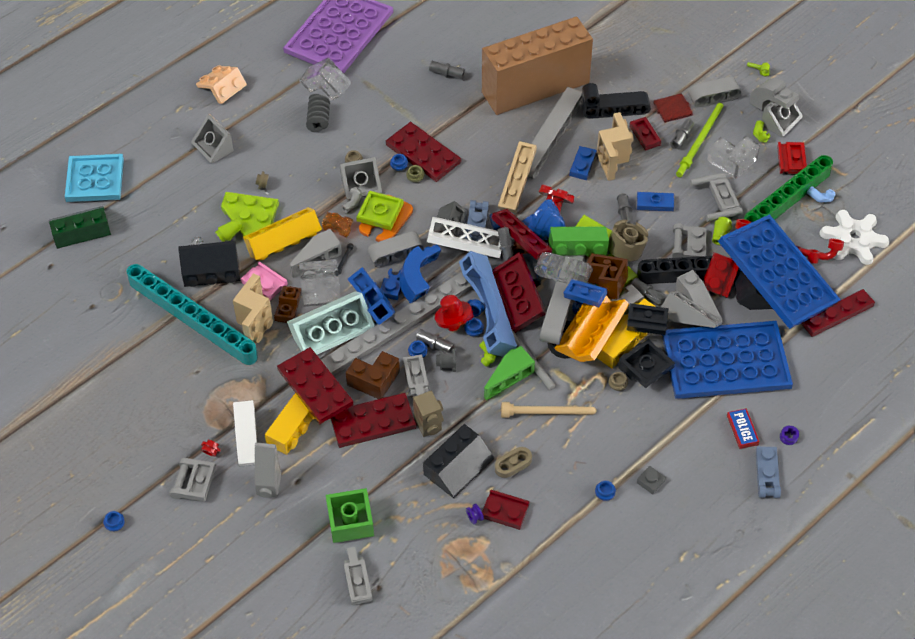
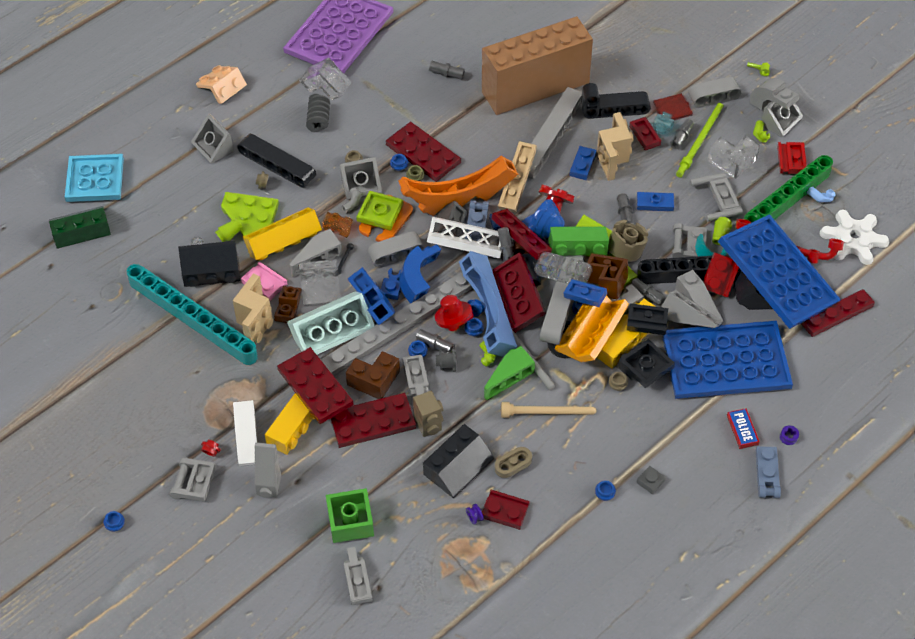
(276, 160): none -> black beam
(480, 184): none -> orange arch
(663, 122): none -> clear light blue gear
(701, 248): none -> teal helmet

